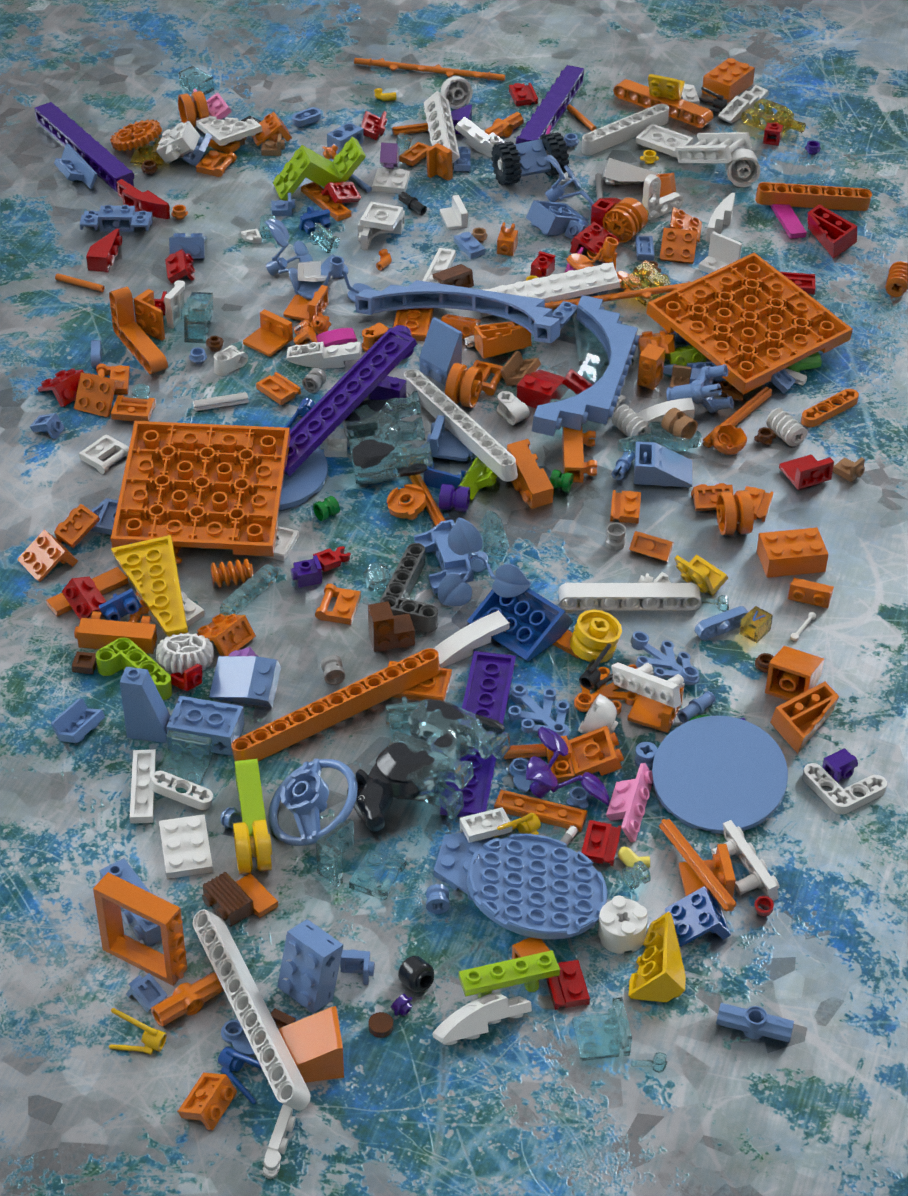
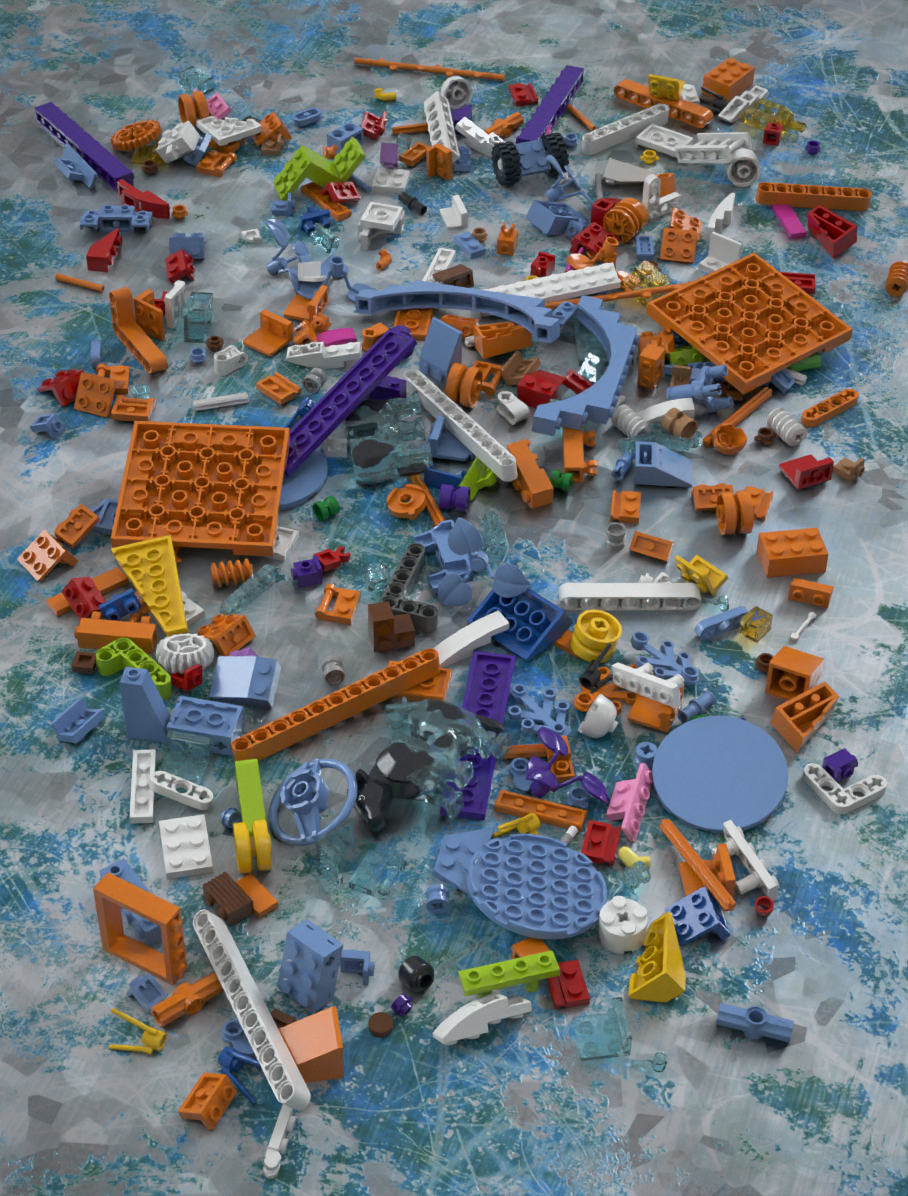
(102, 449): white plate -> none
(484, 824): white bracket -> none
(596, 752): orange plate -> none

